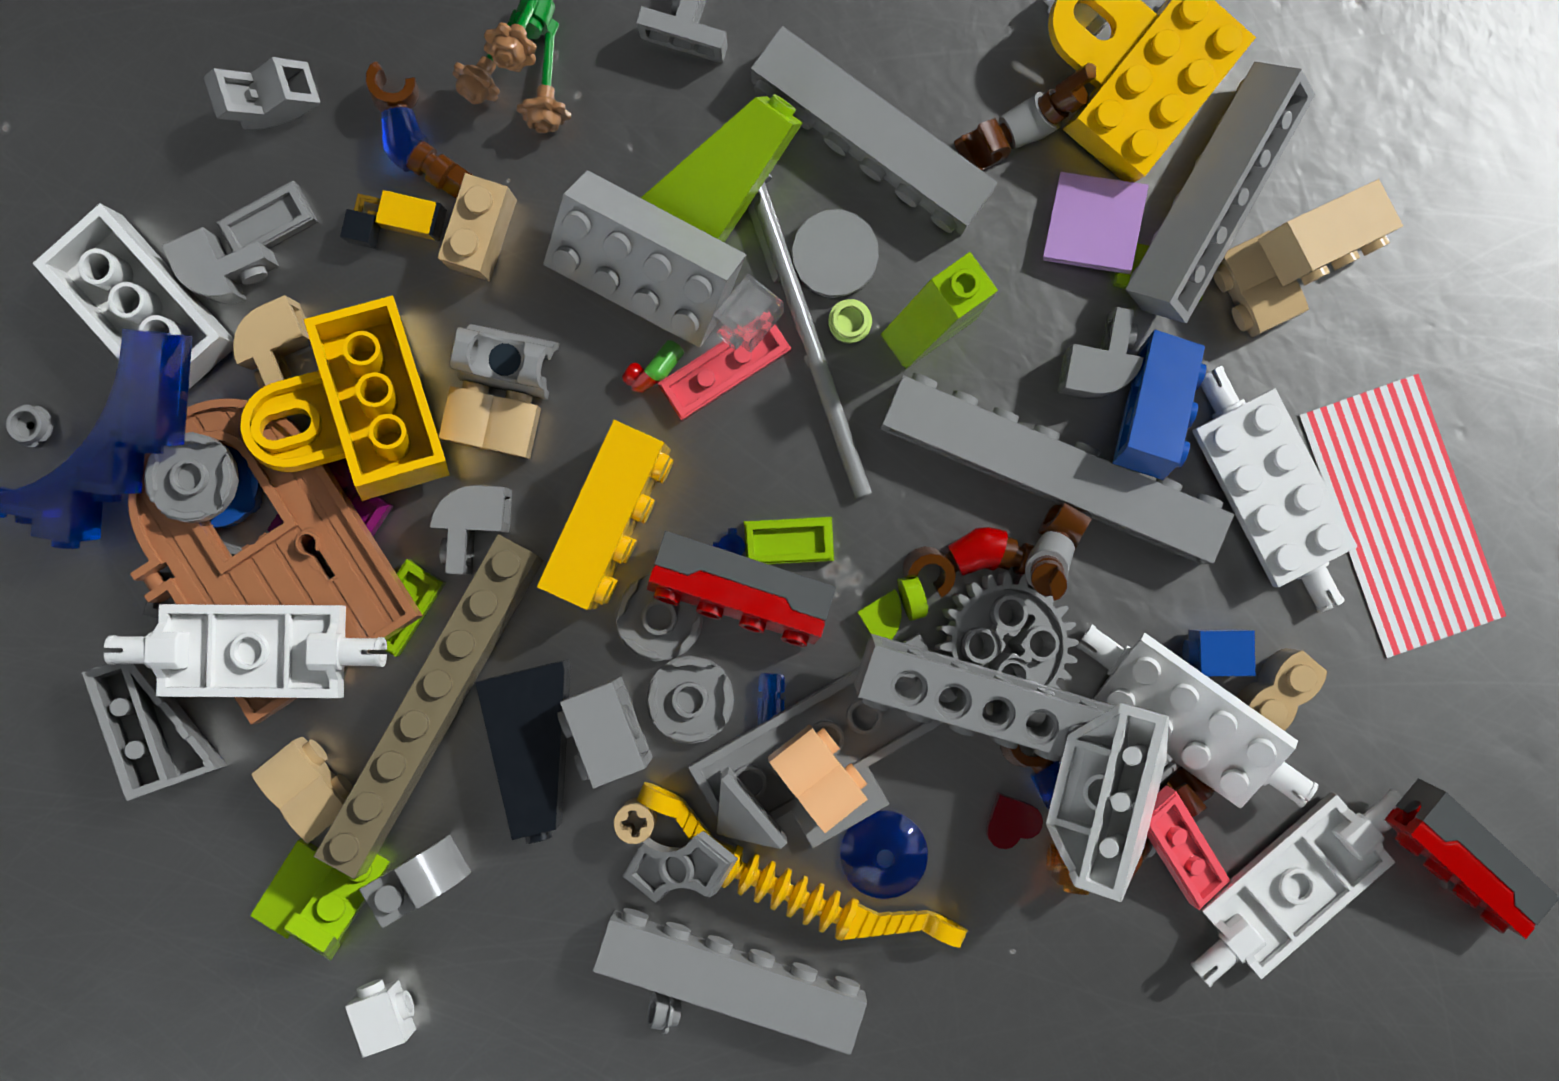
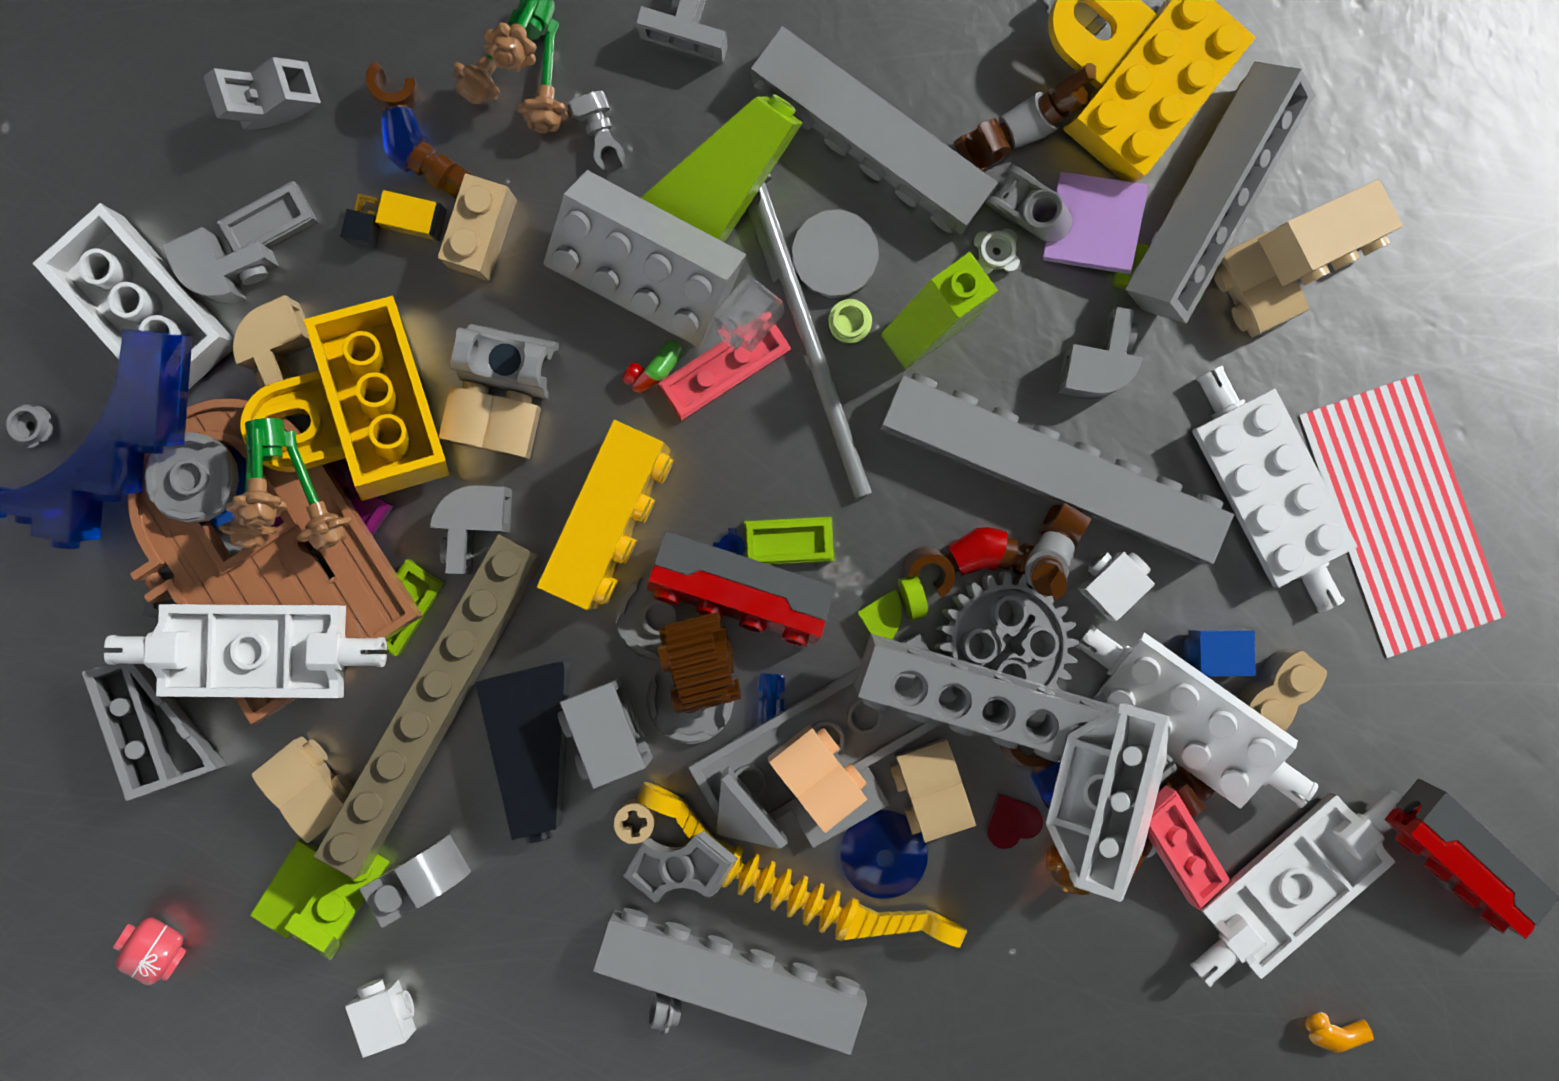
(149, 951): none -> coral head
(257, 508): none -> medium nougat plant
(591, 108): none -> light grey piece
(700, 663): none -> reddish brown brick
(933, 789): none -> tan brick
(1003, 240): none -> white plate
(1025, 200): none -> light grey piece
(1116, 583): none -> white brick
(1161, 406): blue brick -> none
(1337, 1038): none -> light orange arm

